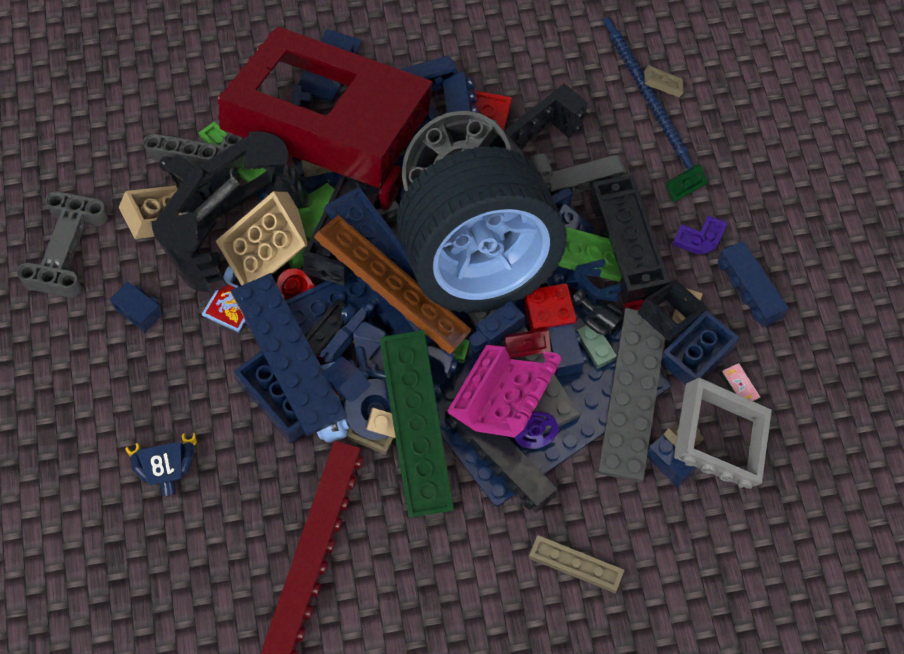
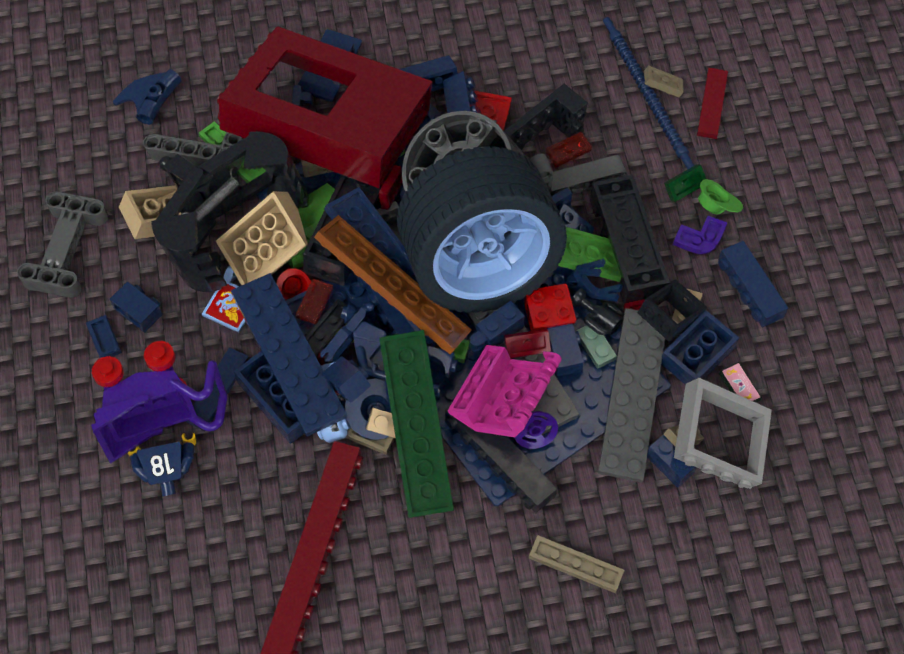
(103, 337): none -> dark blue tile
(148, 400): none -> dark purple piece
(149, 94): none -> dark blue pin
(231, 361): none -> dark blue tile
(314, 301): none -> clear red plate
(568, 149): none -> clear red plate
(712, 103): none -> dark red tile
(717, 199): none -> bright green piece

